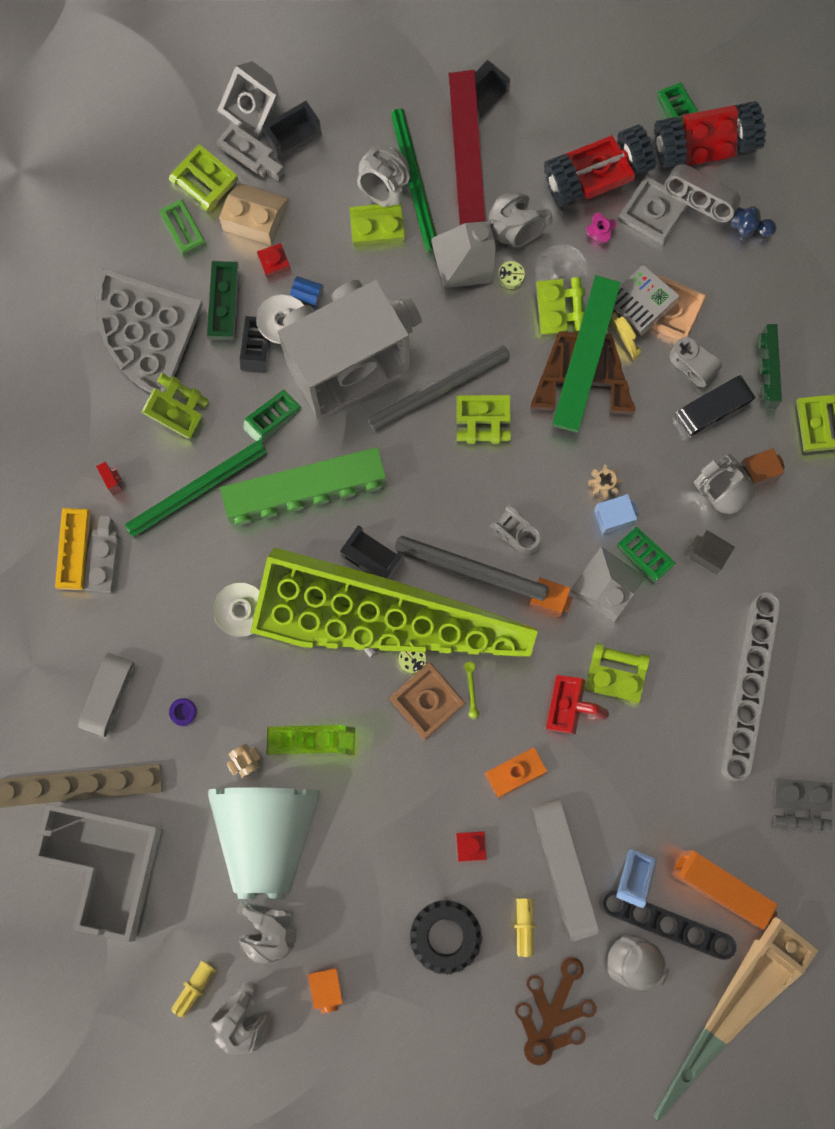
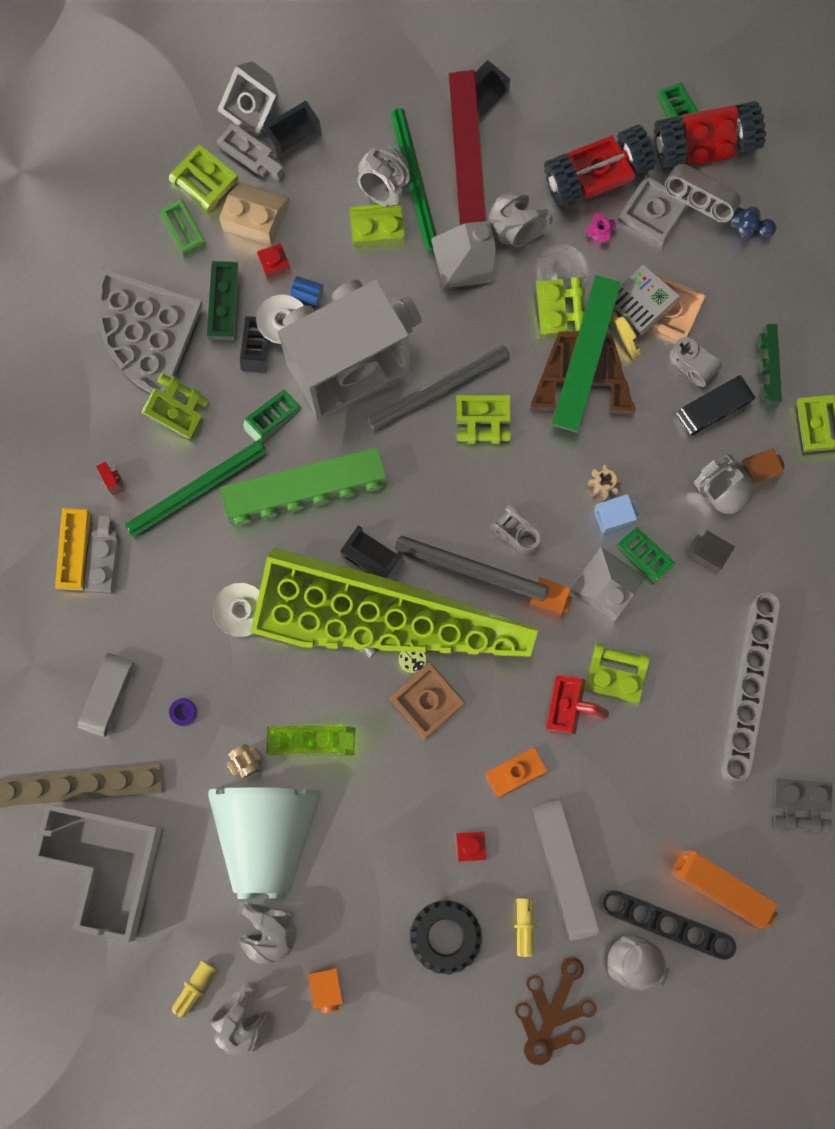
(469, 668): lime hinge -> none
(511, 275): yellowish green tile -> none
(636, 878): light blue tile -> none
(763, 975): tan plate -> none

